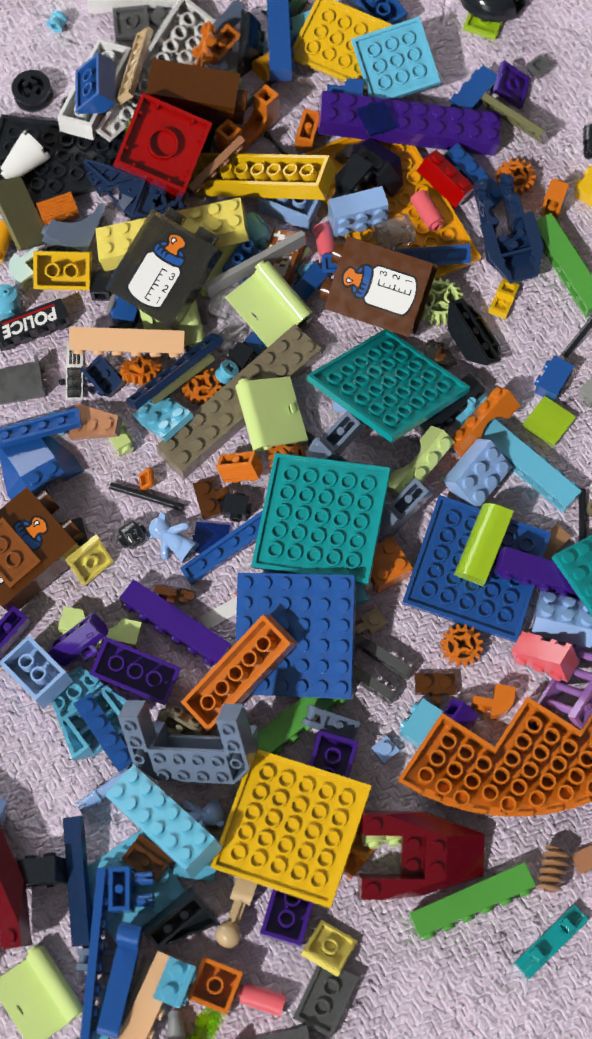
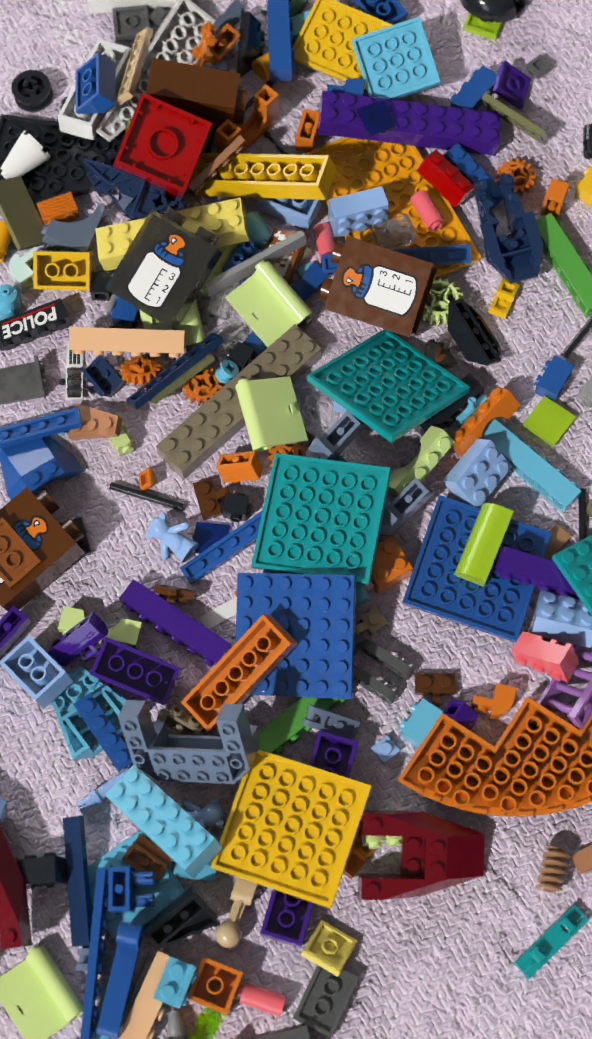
(57, 21): medium azure wheel -> none
(89, 560): light yellow tile -> none
(132, 535): black head -> none
(163, 418): medium azure plate -> none
(353, 176): black hinge -> none
(386, 164): black wedge -> none
(468, 650): orange gear -> none
(472, 900): bright green brick -> none

